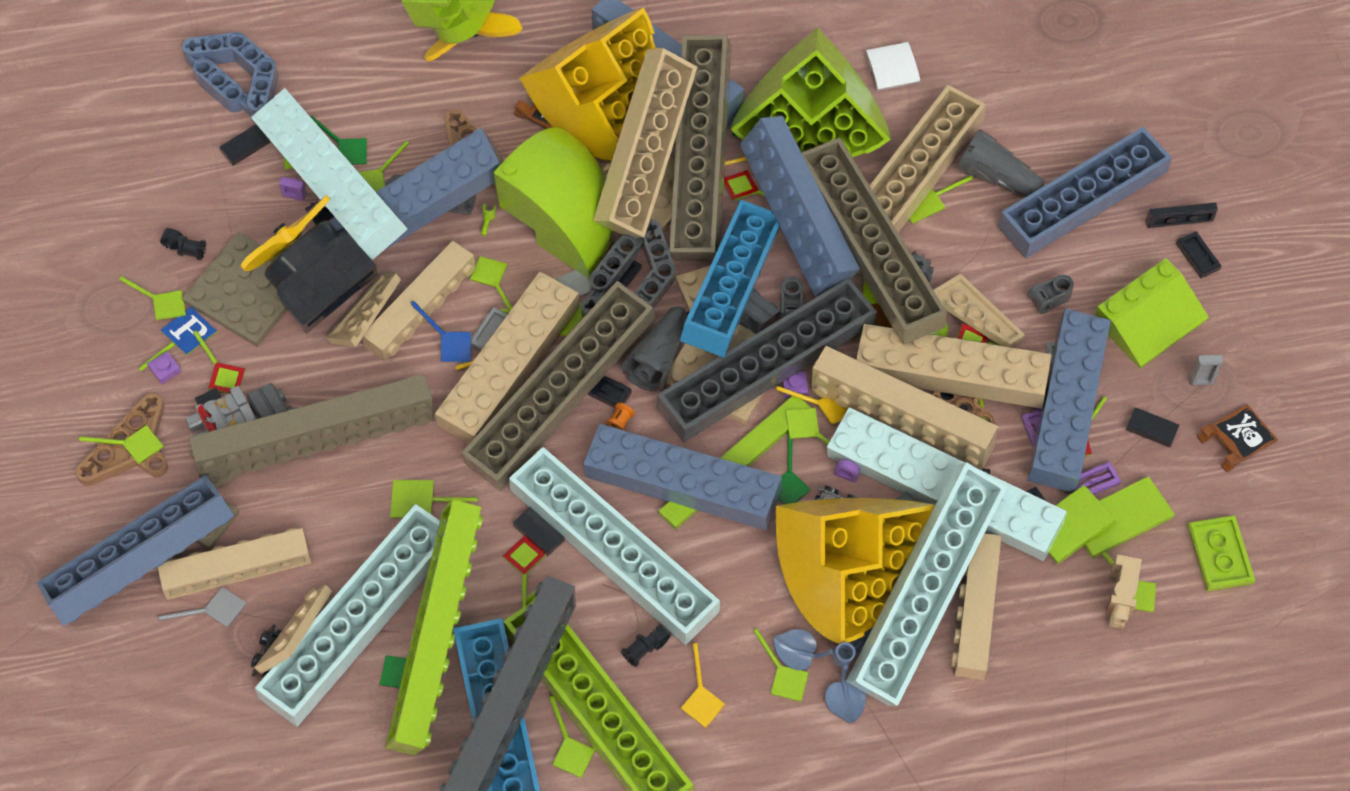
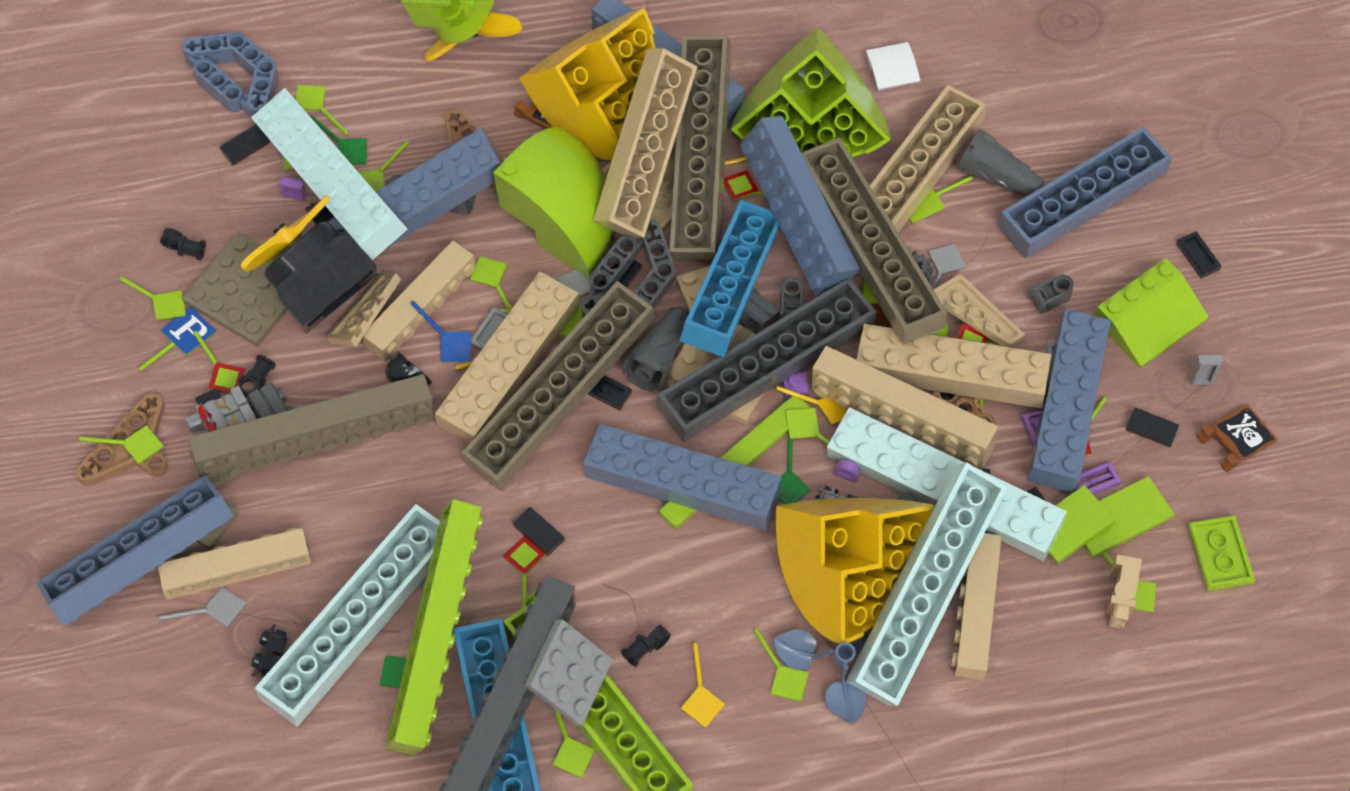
(164, 367): medium lavender plate -> none
(257, 374): none -> black connector
(295, 630): tan wing -> none
(313, 99): none -> lime piece
(399, 369): none -> black cylinder
(420, 492): lime piece -> none
(488, 216): lime hand -> none
(568, 672): none -> light grey plate
(615, 546): light aqua brick -> none
(620, 417): orange bush -> none
(946, 260): none -> light grey piece
(1181, 215): black tile -> none

